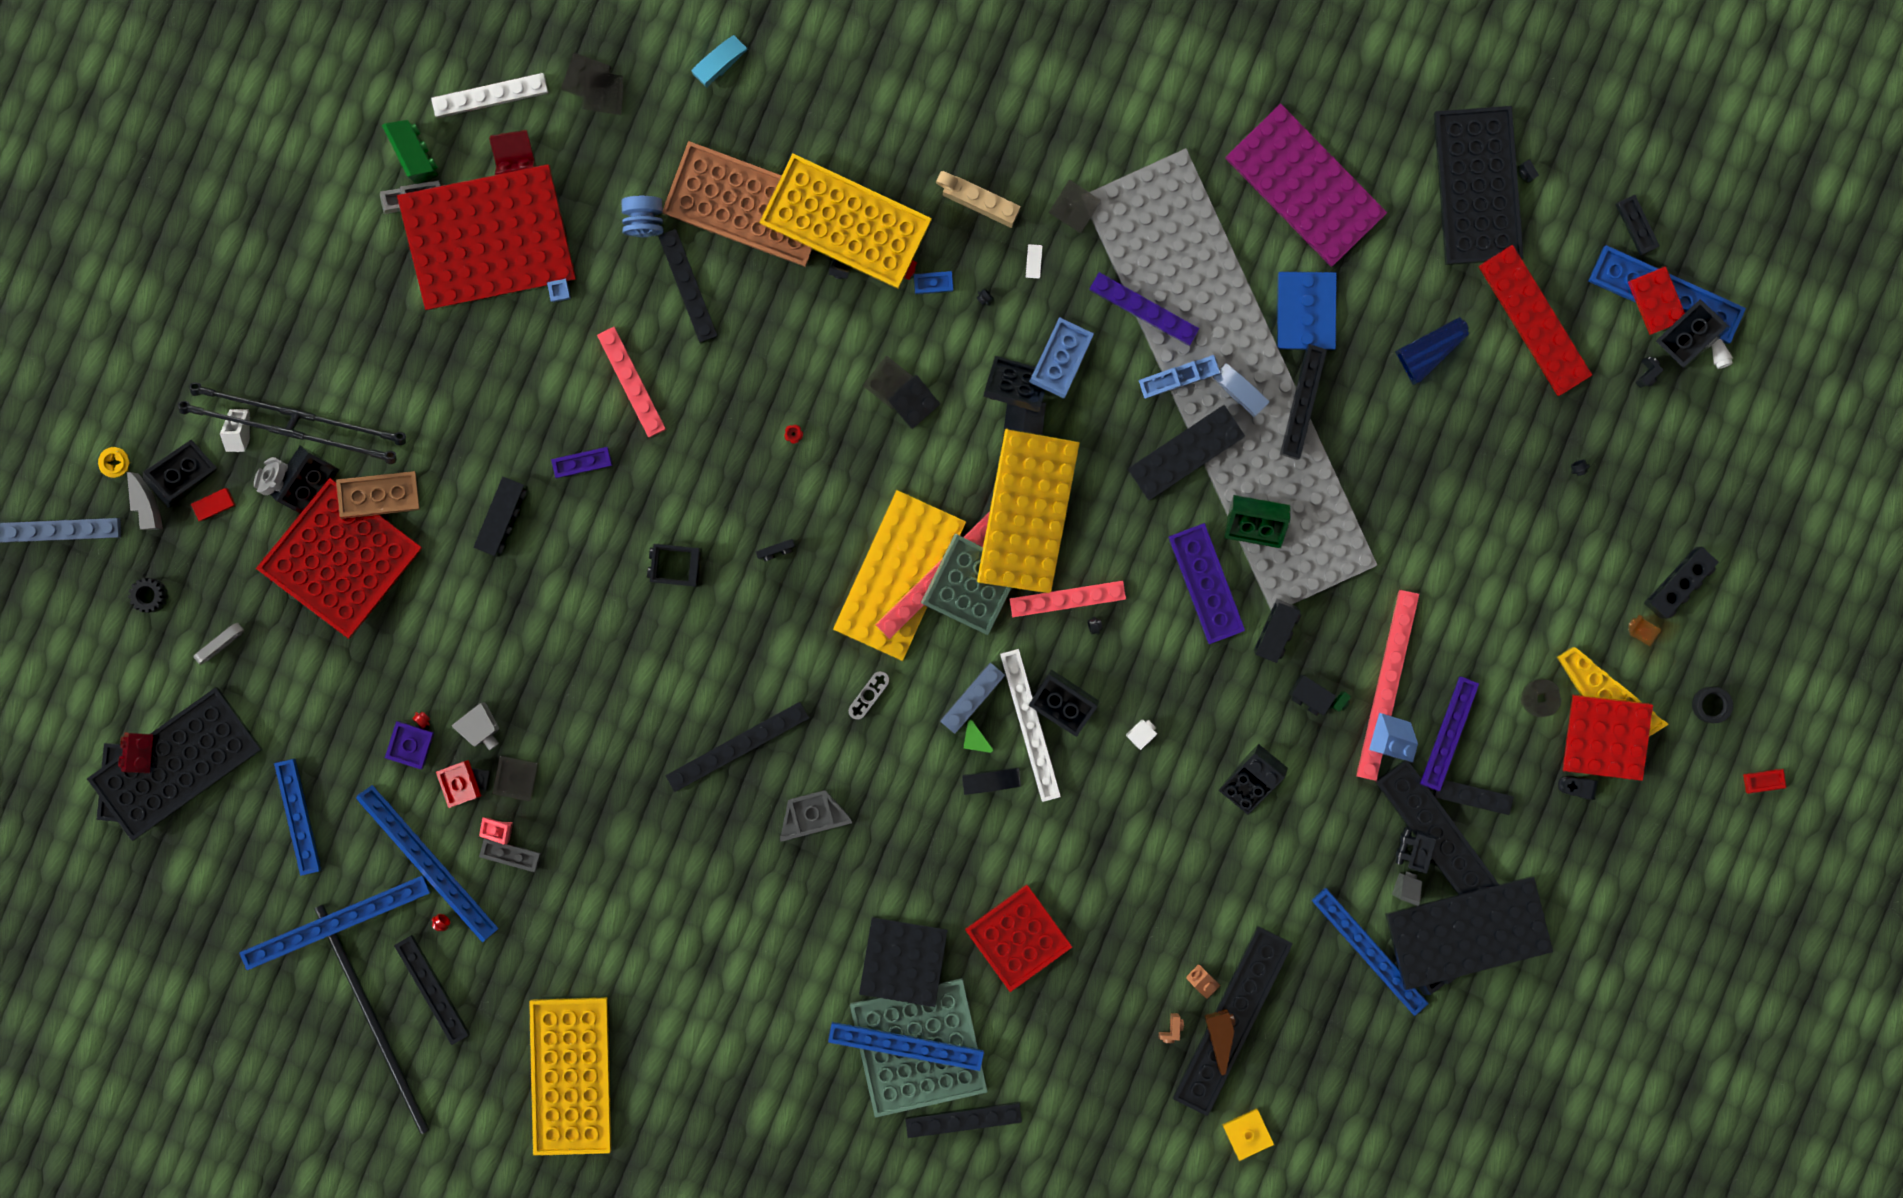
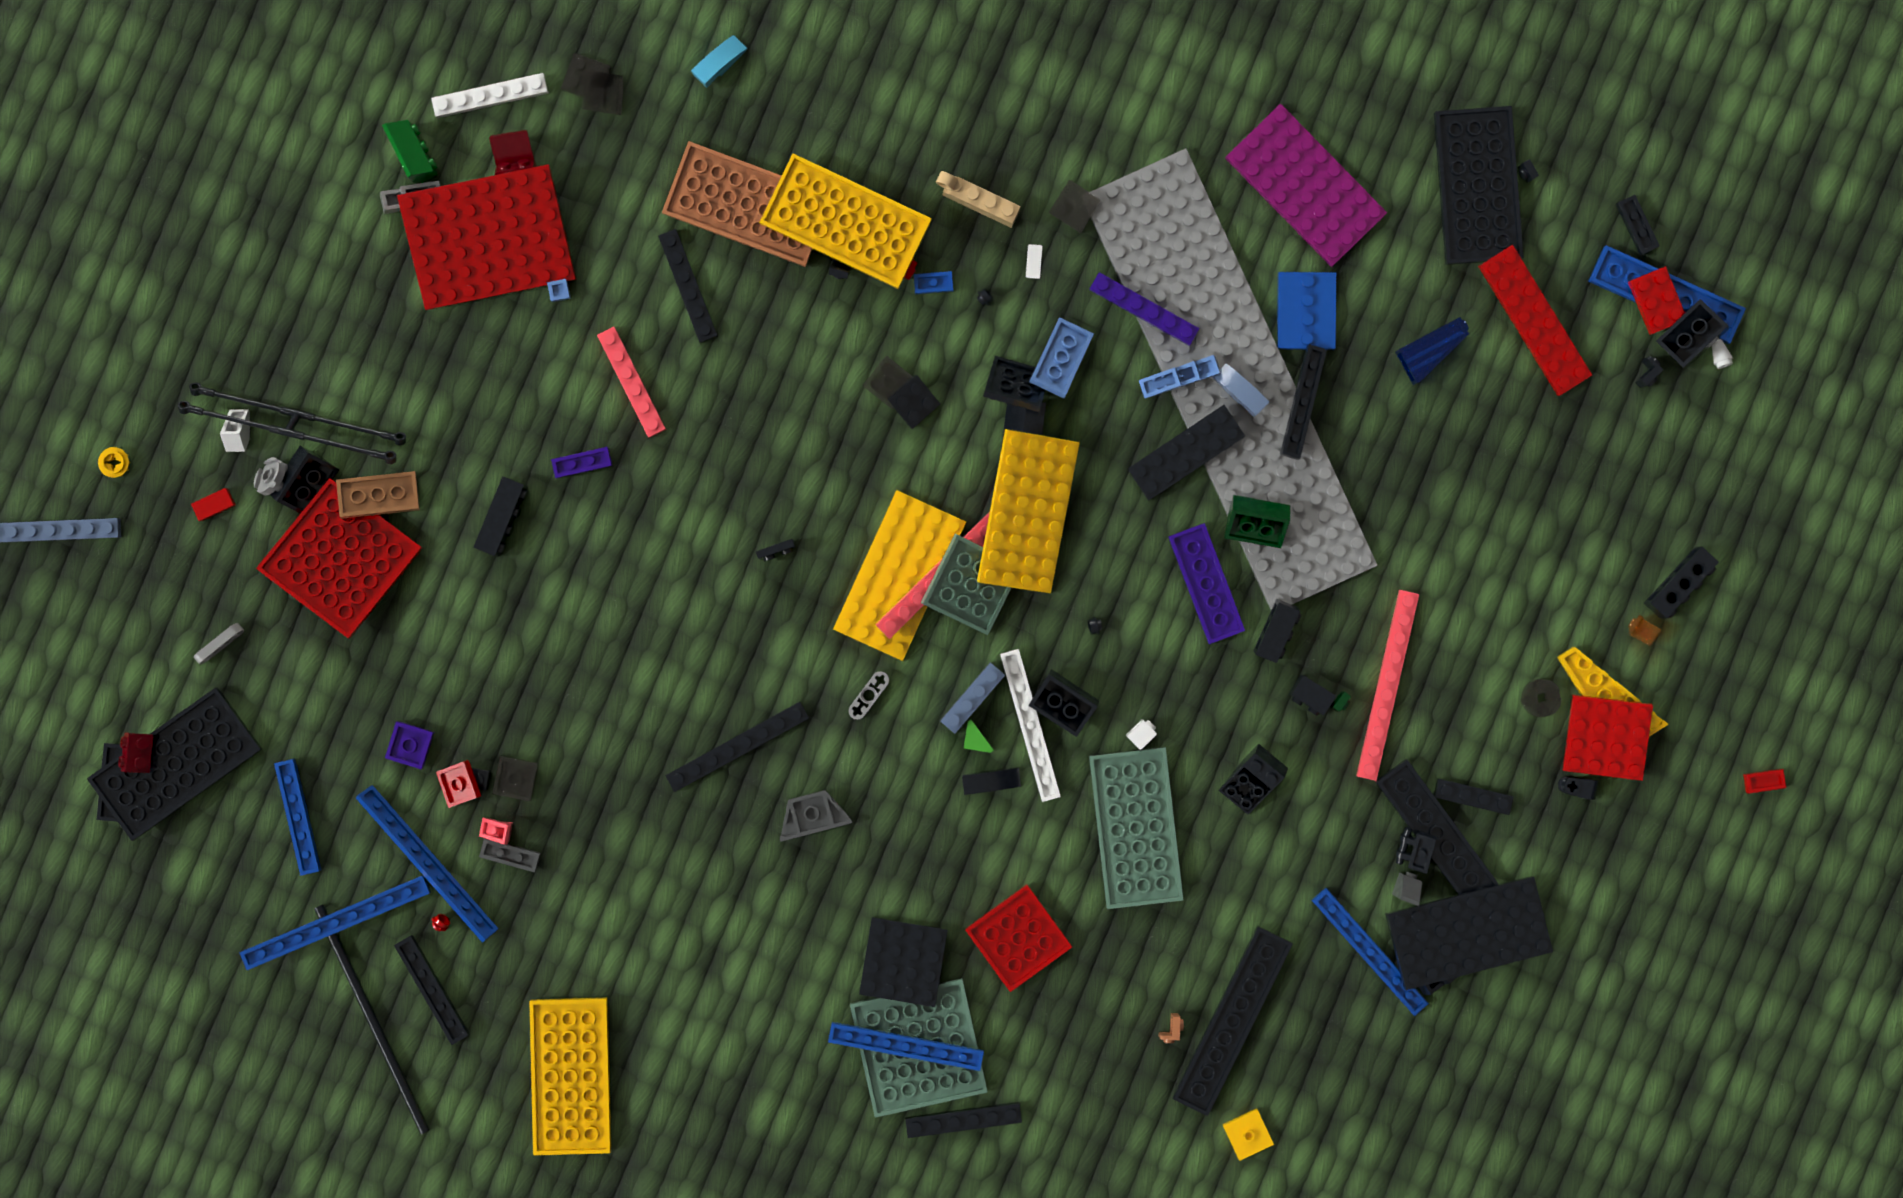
(136, 595): black tyre -> none
(143, 502): light grey slope -> none
(178, 473): black slope -> none
(421, 719): red plate -> none
(478, 726): light grey torso -> none
(642, 213): medium blue wheel -> none
(654, 554): black window -> none
(798, 434): red plate -> none
(1067, 599): coral plate -> none
(1136, 828): none -> sand green plate
(1203, 981): nougat bracket -> none
(1221, 1032): reddish brown slope -> none
(1394, 738): medium blue slope -> none
(1449, 733): dark purple plate -> none
(1580, 467): black plate -> none
(1727, 704): black tyre -> none

